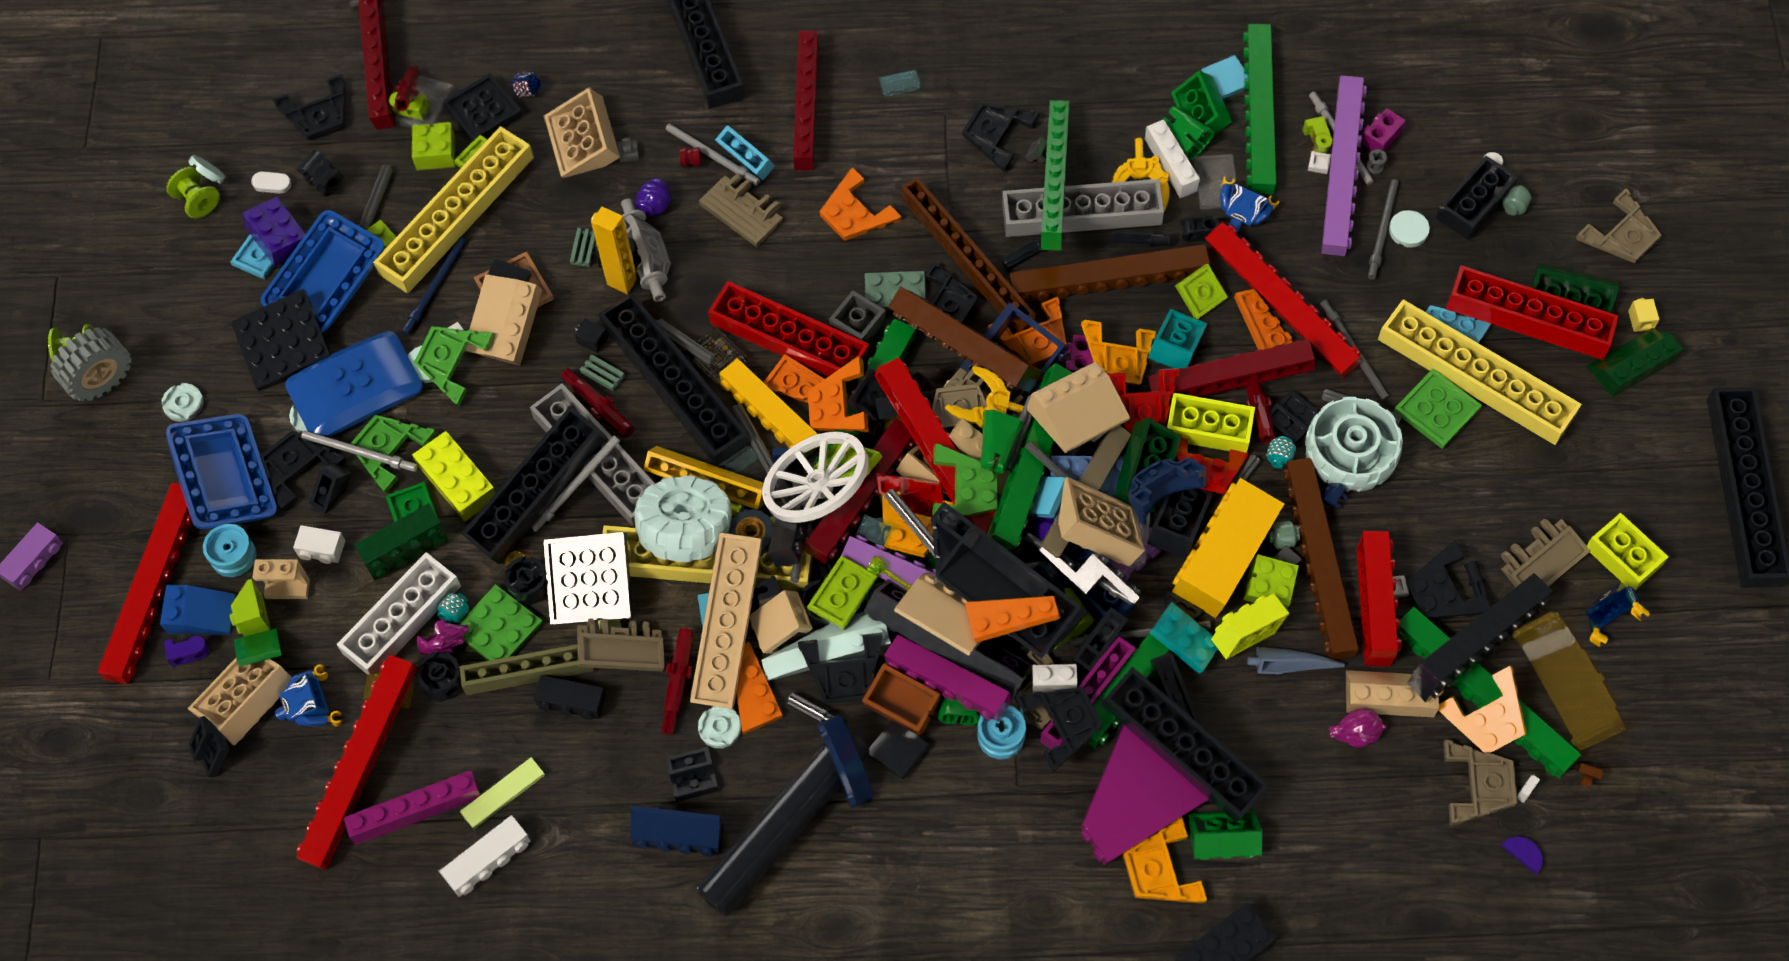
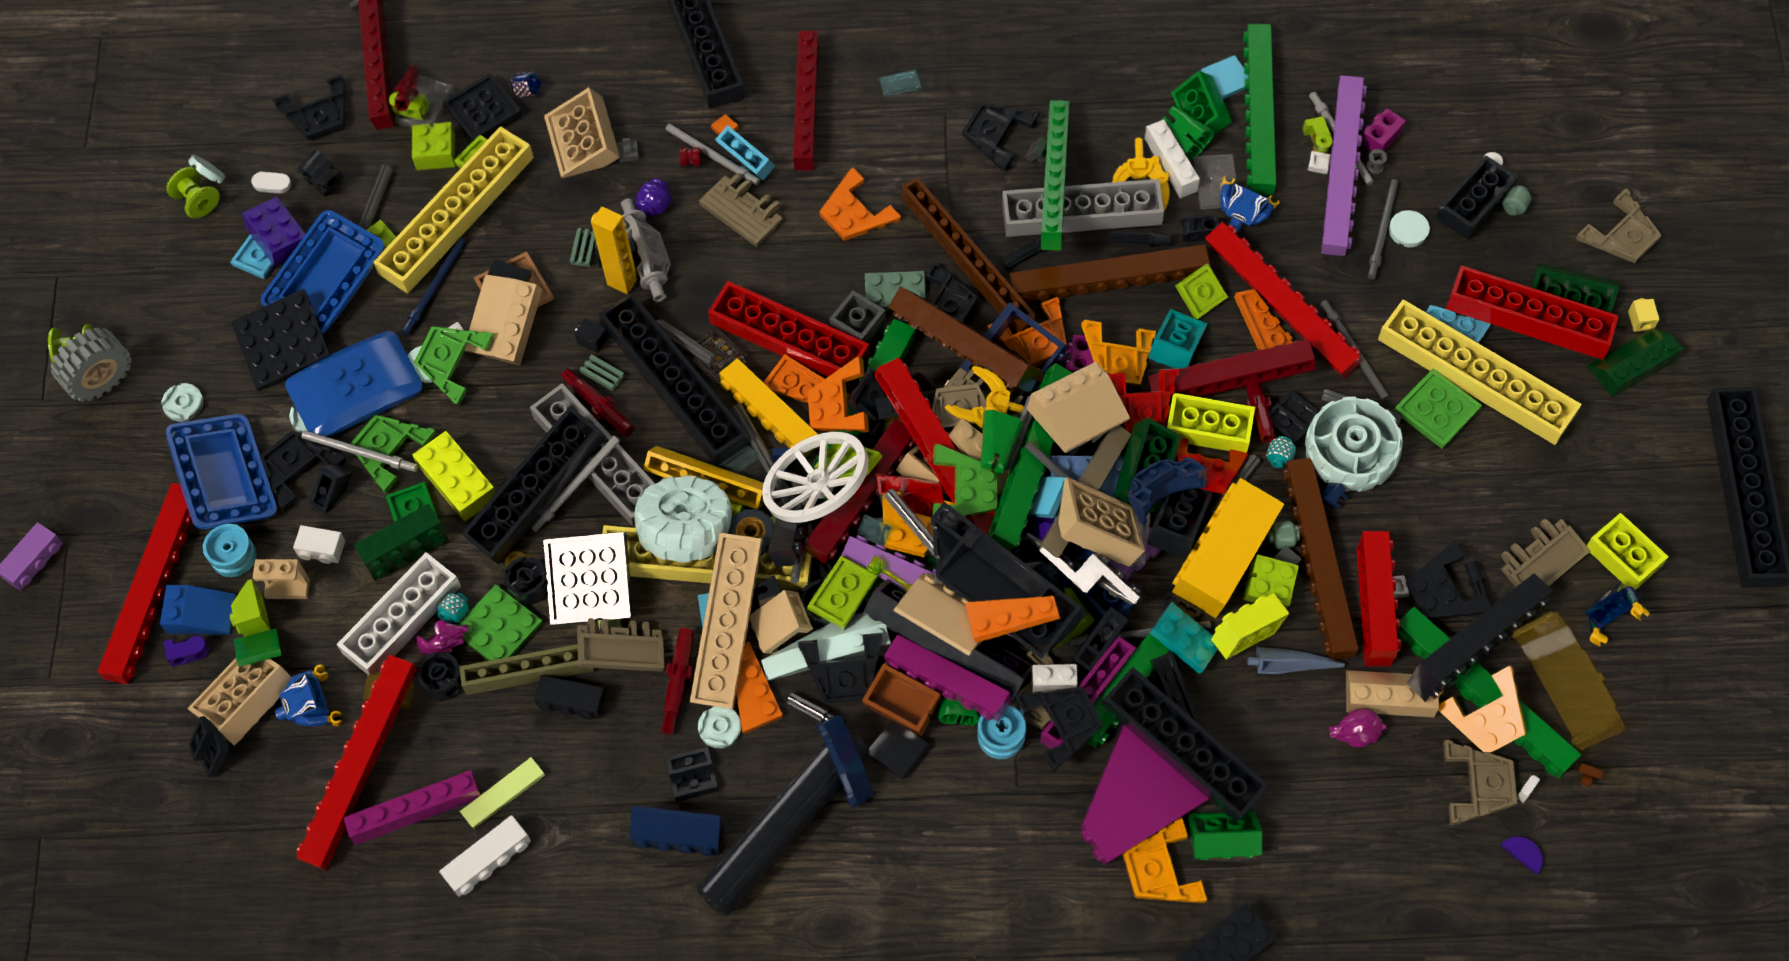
(722, 122): none -> orange tile

